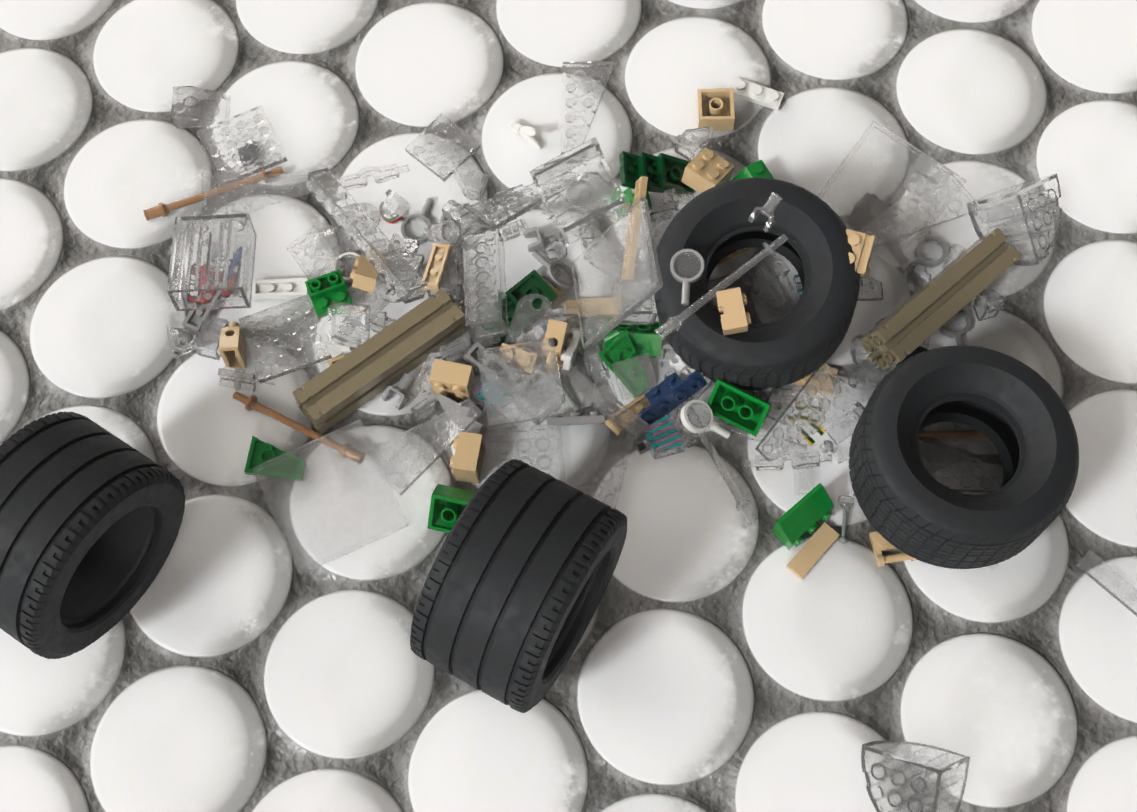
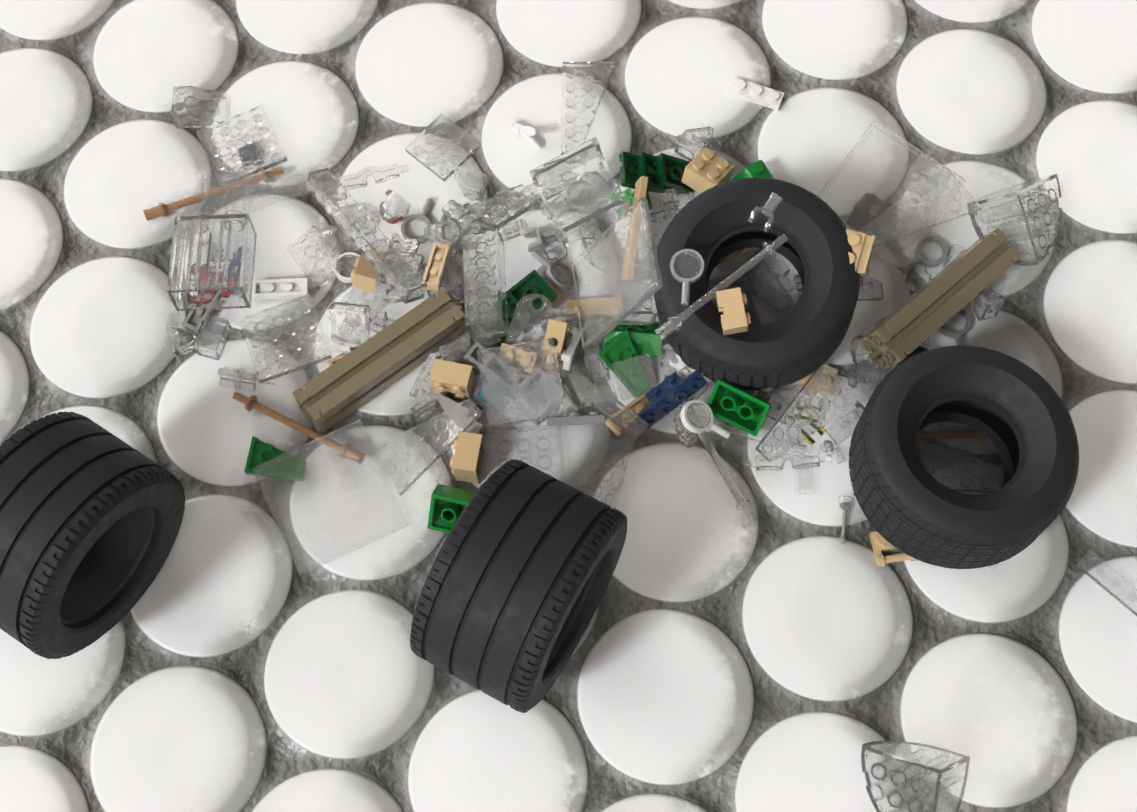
(233, 339): tan torso -> none
(326, 290): green brick -> none
(400, 389): light grey piece -> none
(661, 439): torso -> none
(716, 109): tan brick -> none
(804, 517): green slope -> none
(812, 551): tan tile -> none

